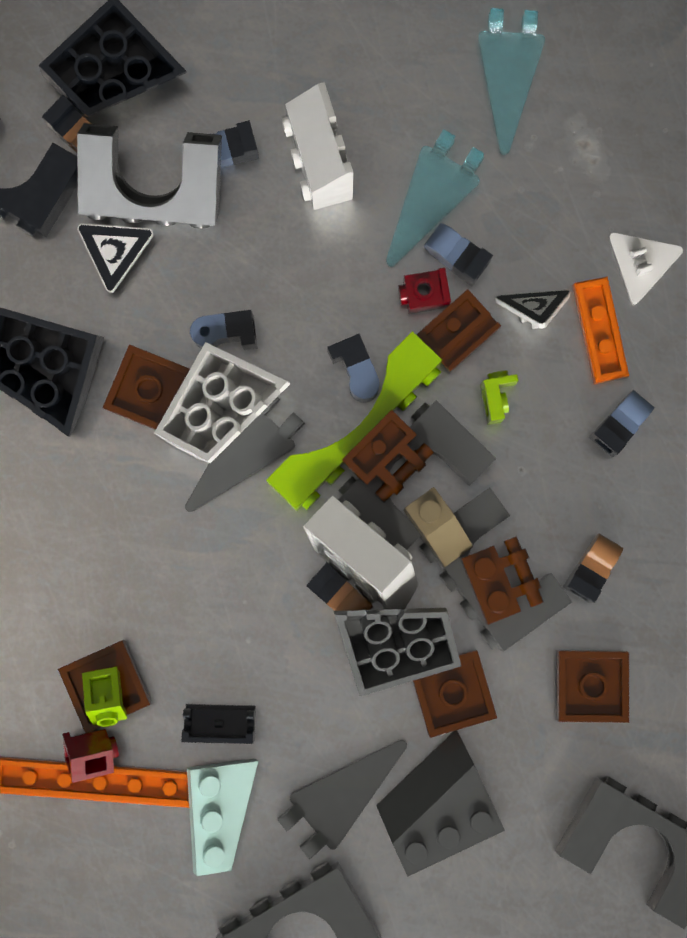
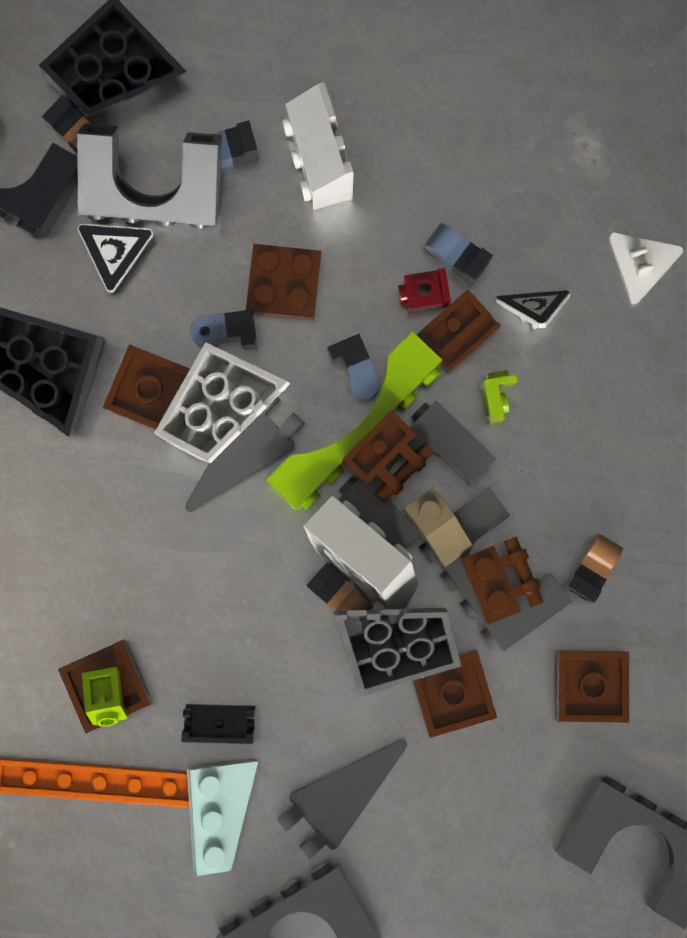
(89, 754): dark red brick -> none
(283, 281): none -> reddish brown plate
(433, 193): clear light blue flag -> none
(439, 808): dark grey wedge -> none
(509, 70): clear light blue flag -> none
(600, 330): orange tile -> none
(622, 423): leg -> none

